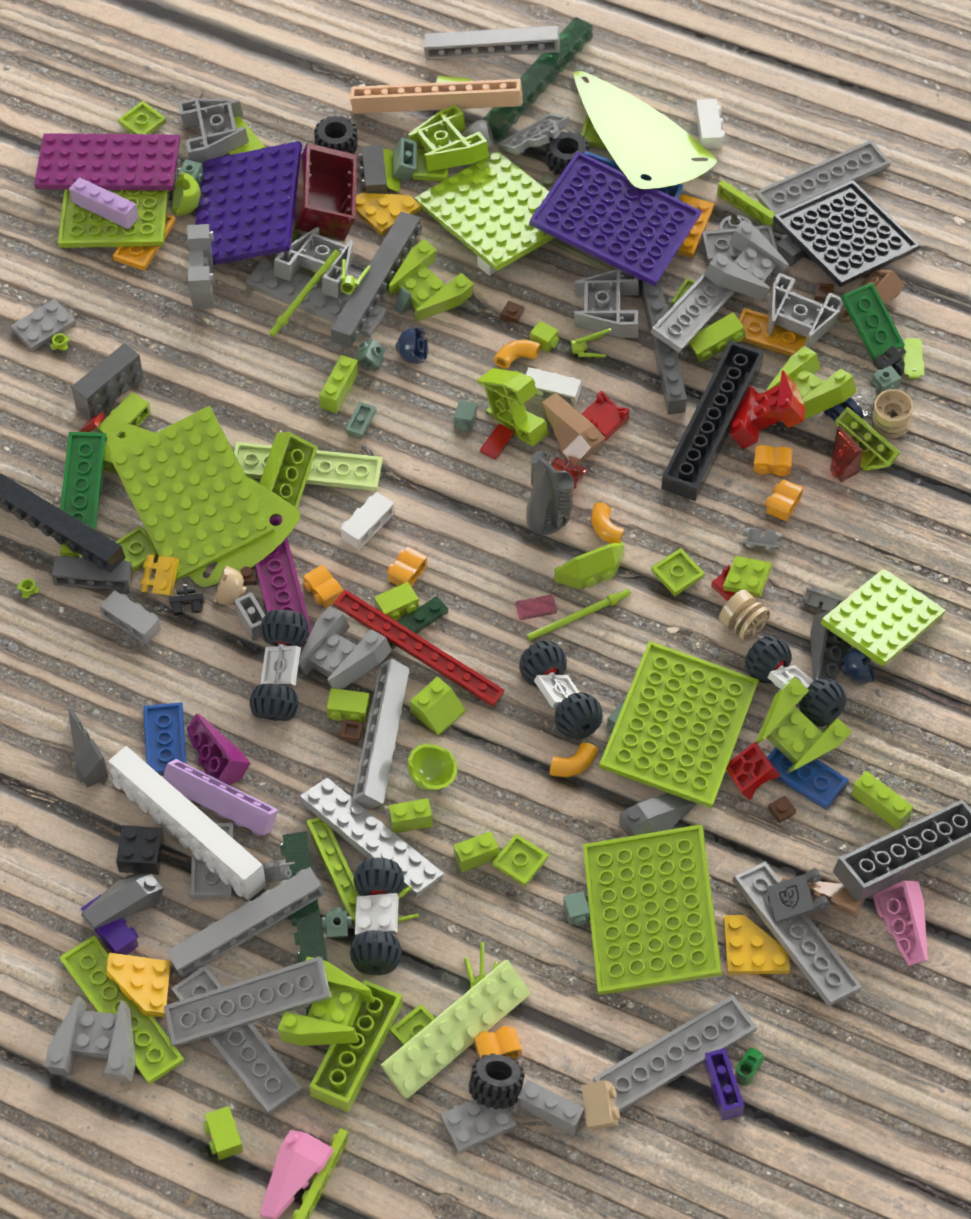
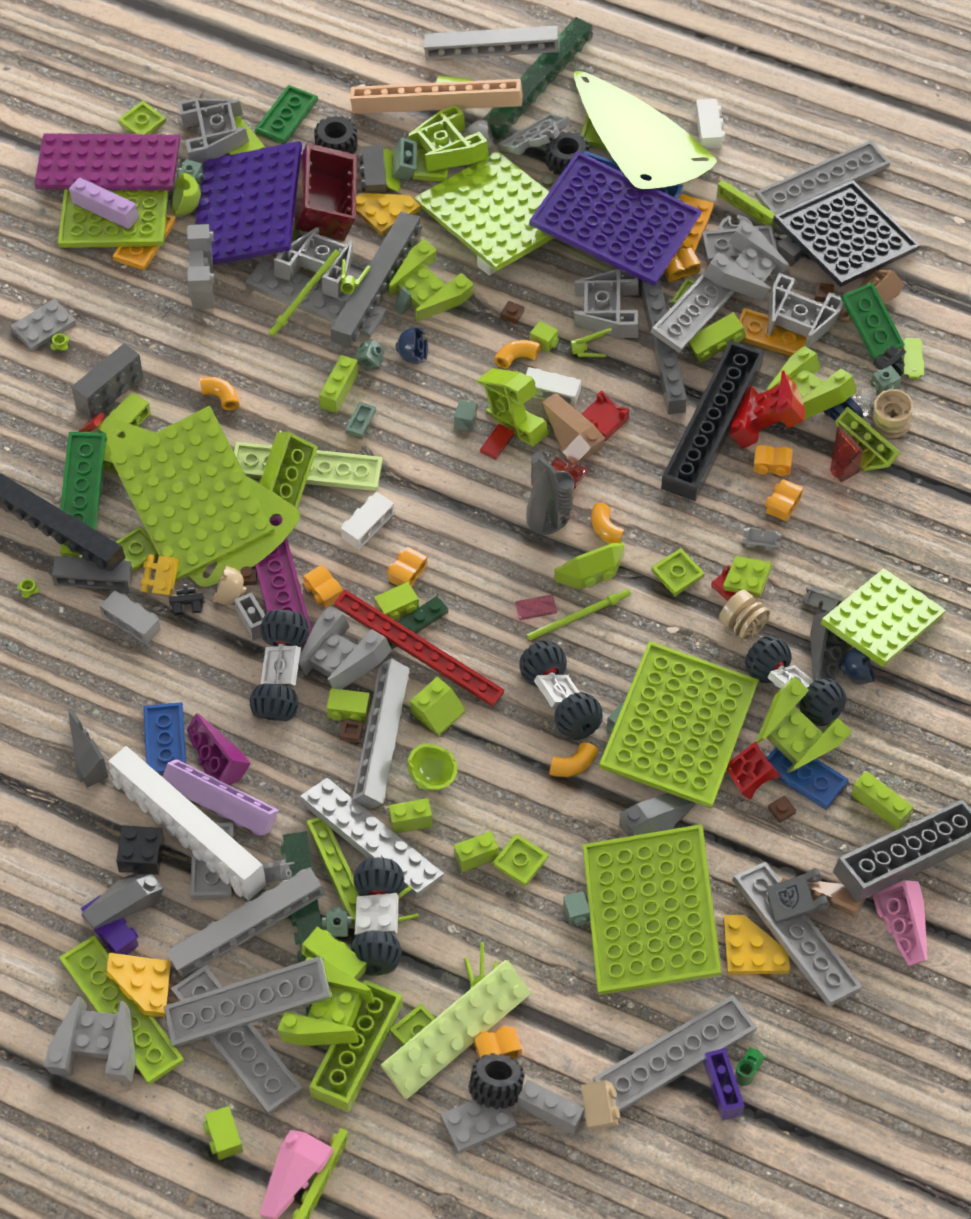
(221, 389): none -> light orange cylinder
(286, 114): none -> green tile
(336, 953): none -> lime brick
(682, 265): none -> light orange brick

